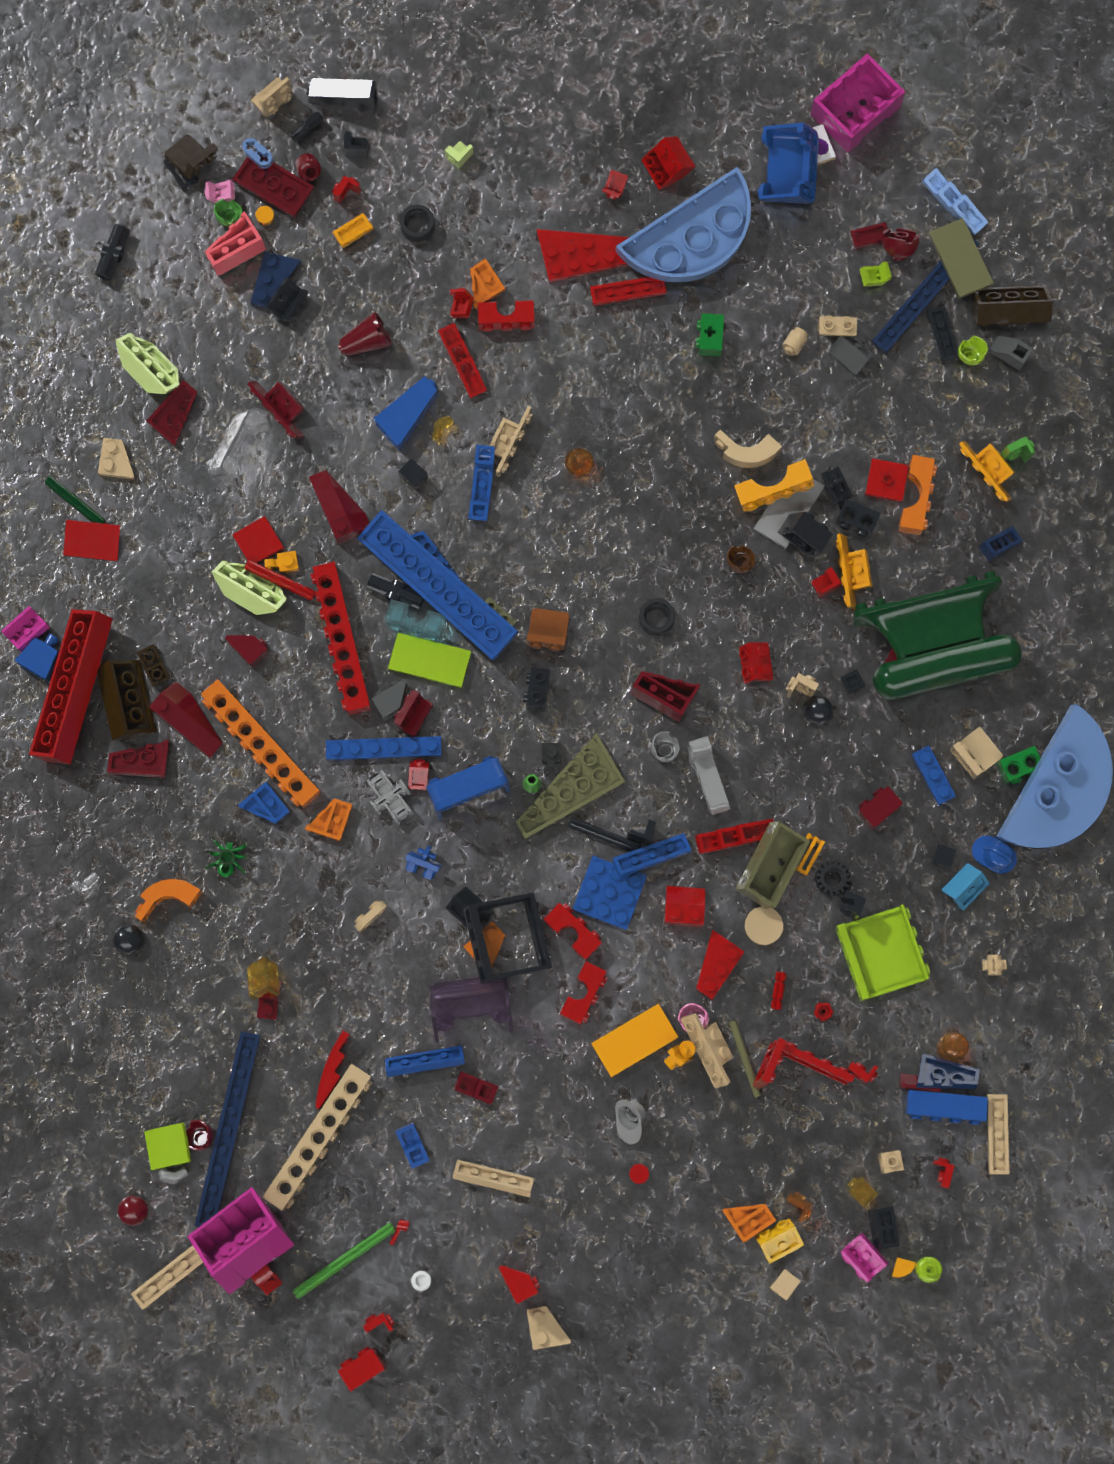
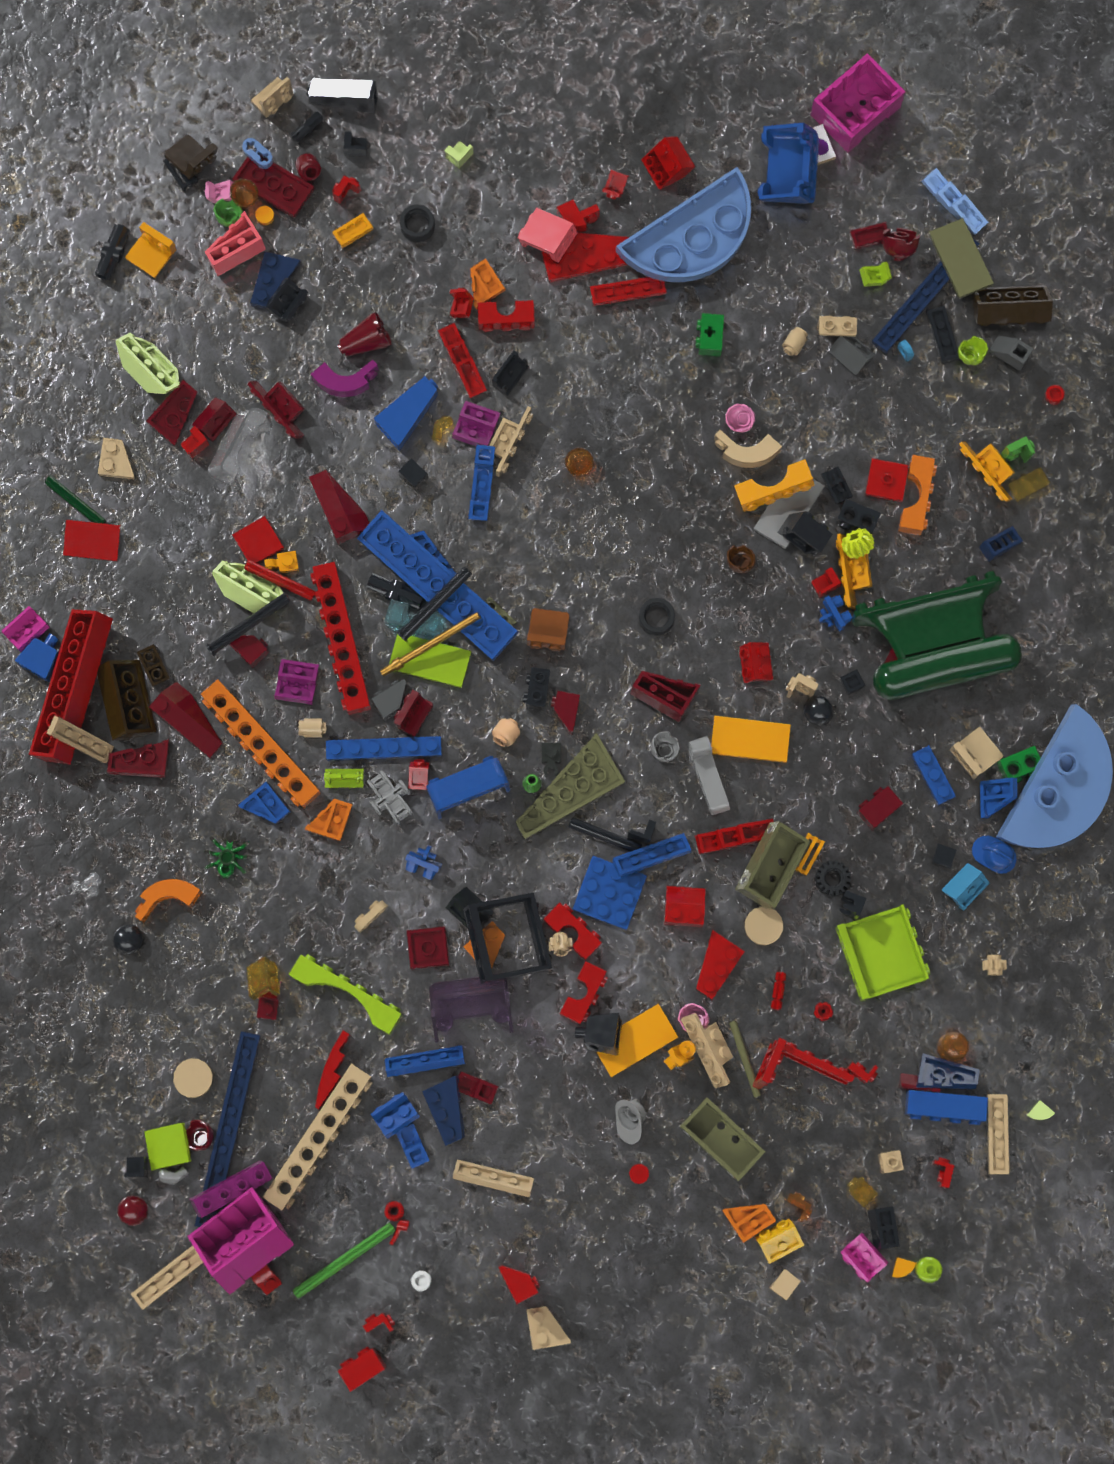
(80, 739): none -> tan plate
(137, 1167): none -> black panel
(151, 251): none -> light orange bracket
(193, 1078): none -> tan tile
(195, 443): none -> red panel
(214, 418): none -> dark red panel
(230, 1189): none -> magenta brick
(244, 193): none -> clear orange hair
(248, 624): none -> black axle
(296, 681): none -> magenta slope
(311, 974): none -> lime arch
(312, 727): none -> tan brick
(344, 385): none -> magenta arch
(344, 778): none -> lime hinge
(389, 1206): none -> red plate
(395, 1115): none -> blue bracket
(398, 663): none -> pearl gold bar
(427, 947): none -> dark red tile
(434, 604): none -> black axle
(445, 1108): none -> dark blue wing
(476, 424): none -> magenta slope
(505, 732): none -> light nougat head
(510, 373): none -> black hinge
(547, 233): none -> coral panel
(560, 944): none -> tan gear
(566, 709): none -> dark red slope
(571, 213): none -> red brick
(601, 1033): none -> black torso
(718, 1144): none -> olive piece
(740, 418): none -> bright pink hair
(750, 739): none -> light orange tile
(831, 606): none -> blue hips
(857, 543): none -> neon yellow gear
(905, 350): none -> dark azure tile
(996, 795): none -> blue wing
(1028, 484): none -> clear yellow tile
(1040, 1111): none -> yellowish green tile
(1054, 394): none -> red tile

